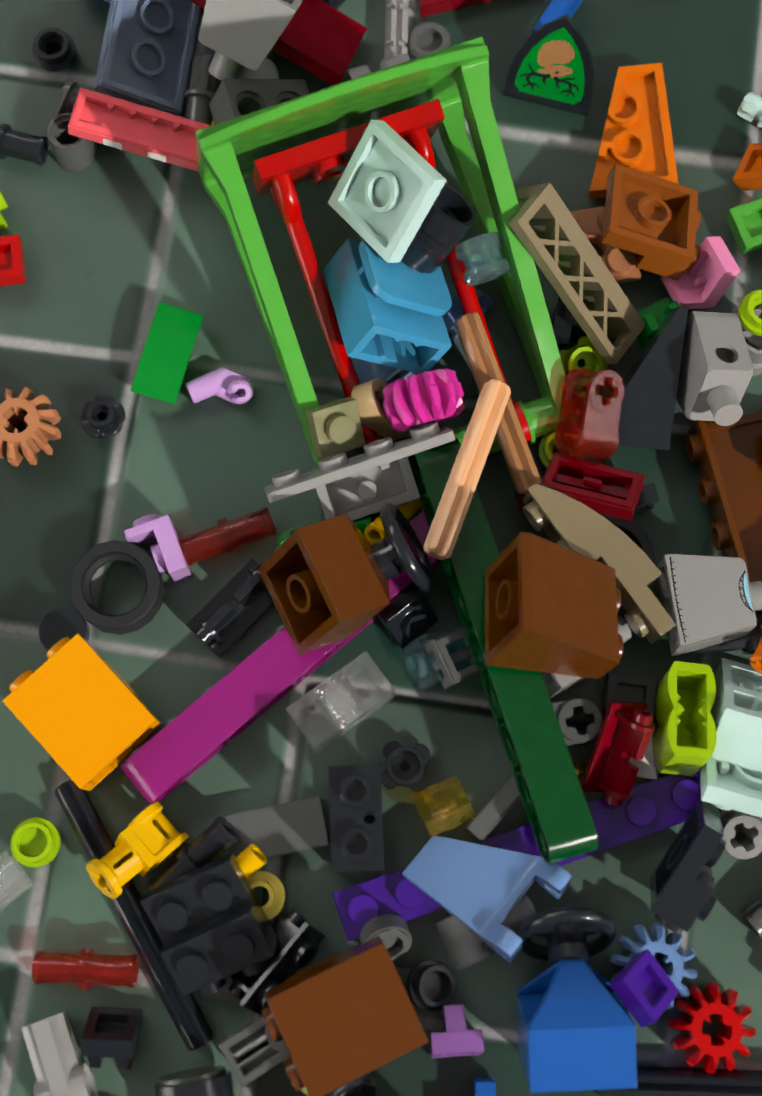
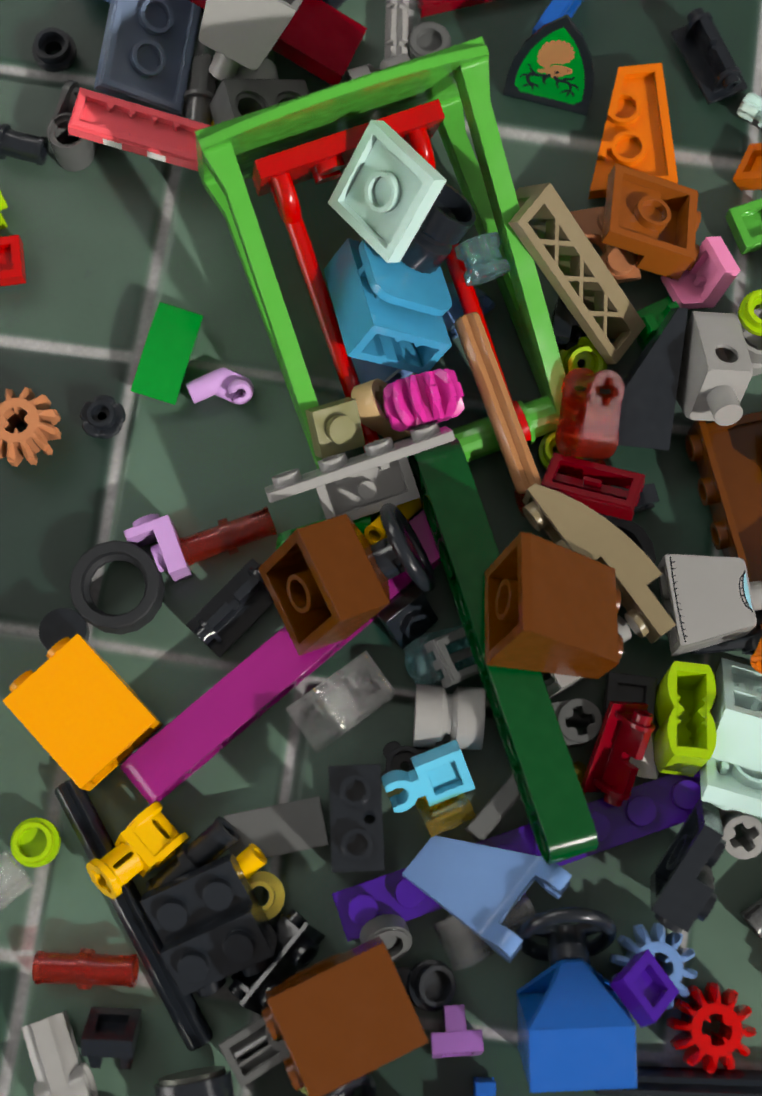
(437, 775): none -> medium azure plate
(449, 716): none -> light grey wheel
(467, 470): light nougat axle -> none
(708, 57): none -> black hinge

